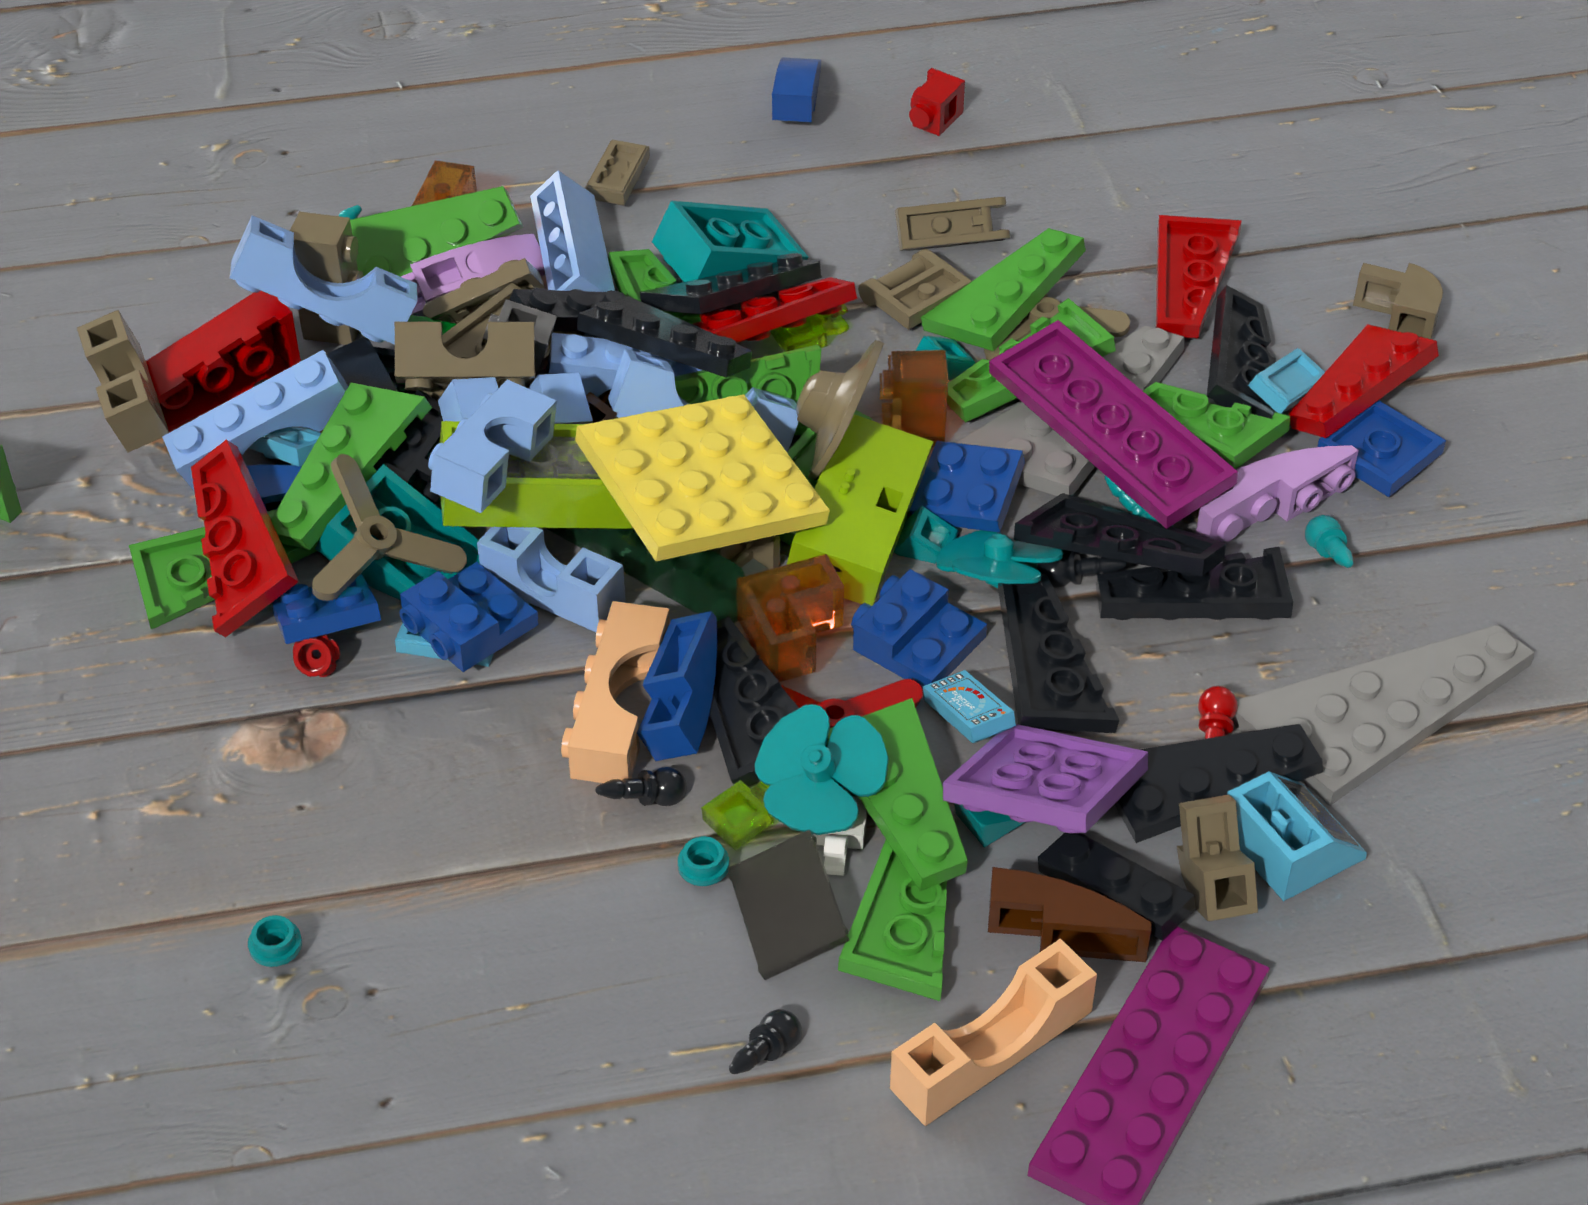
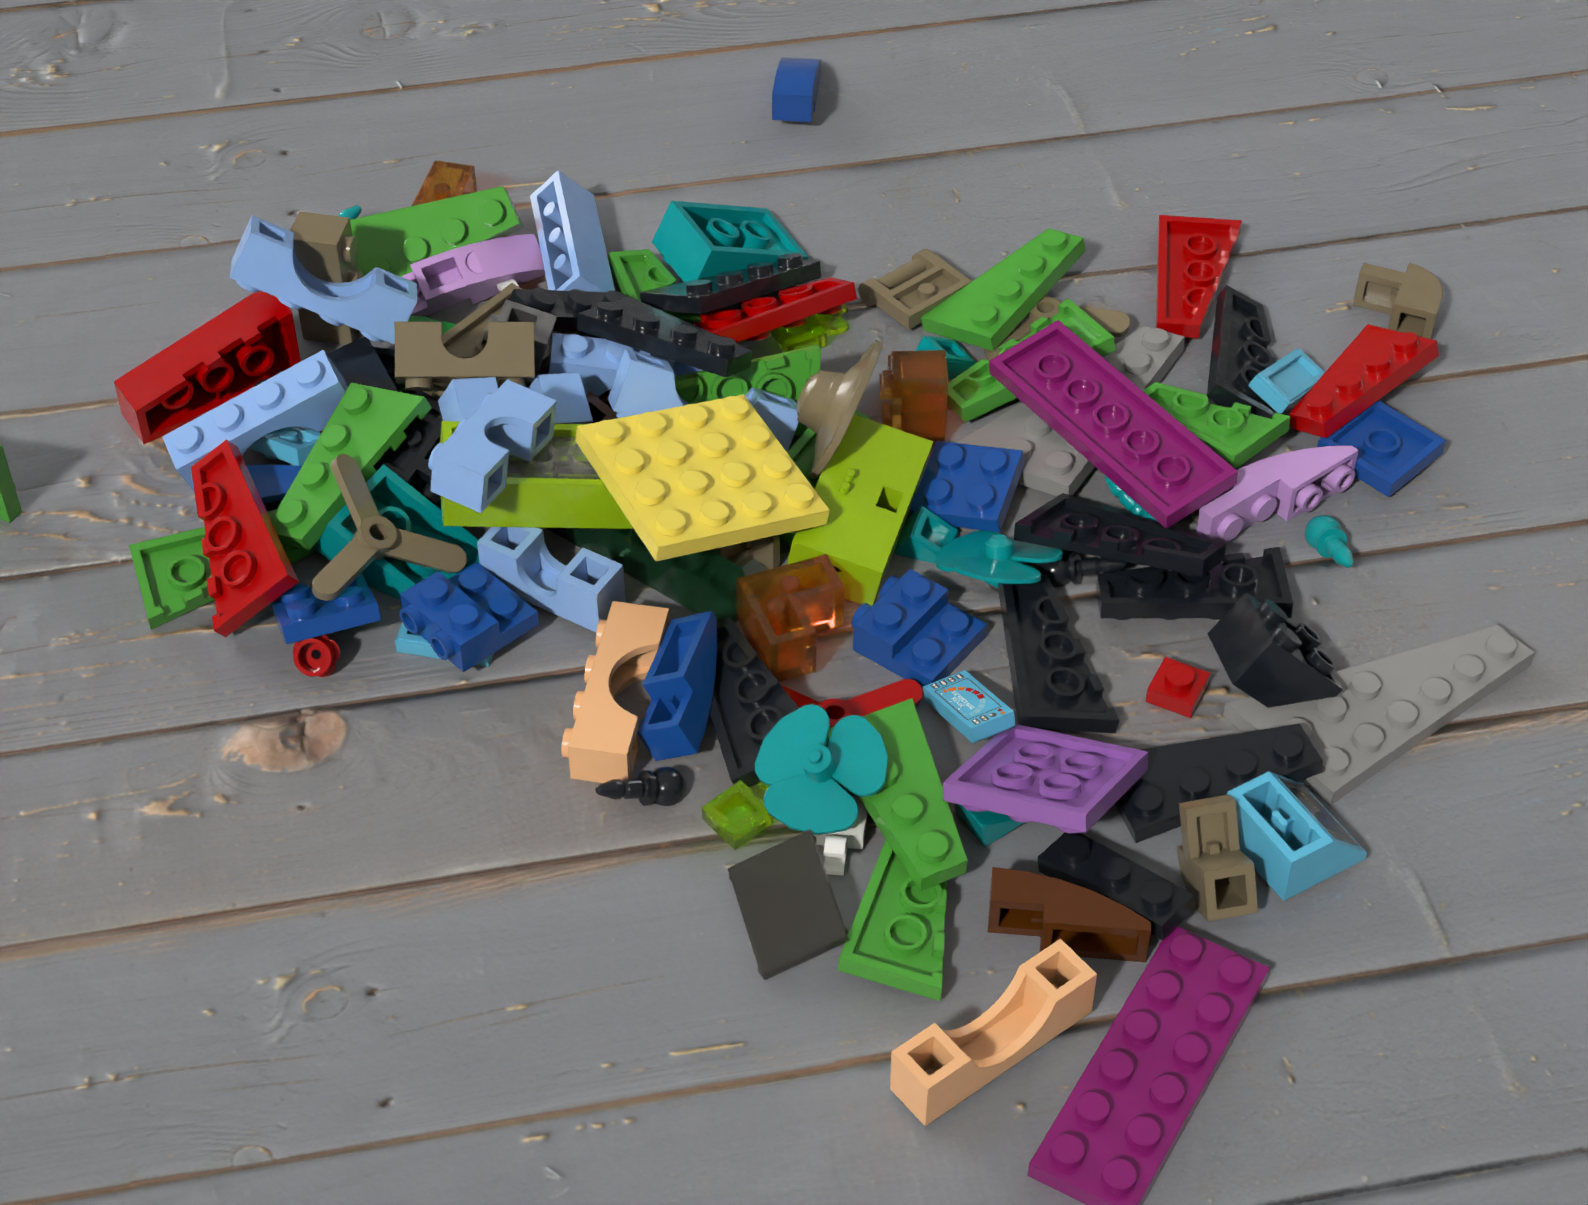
(125, 381): dark tan arch -> none
(270, 931): teal plate -> none
(476, 291): dark tan hinge -> none
(618, 171): dark tan plate -> none
(703, 851): teal plate -> none
(774, 1035): black bar -> none
(937, 102): red brick -> none
(948, 224): dark tan hinge -> none
(1178, 687): none -> red plate
(1217, 709): red bar -> none
(1271, 655): none -> black slope

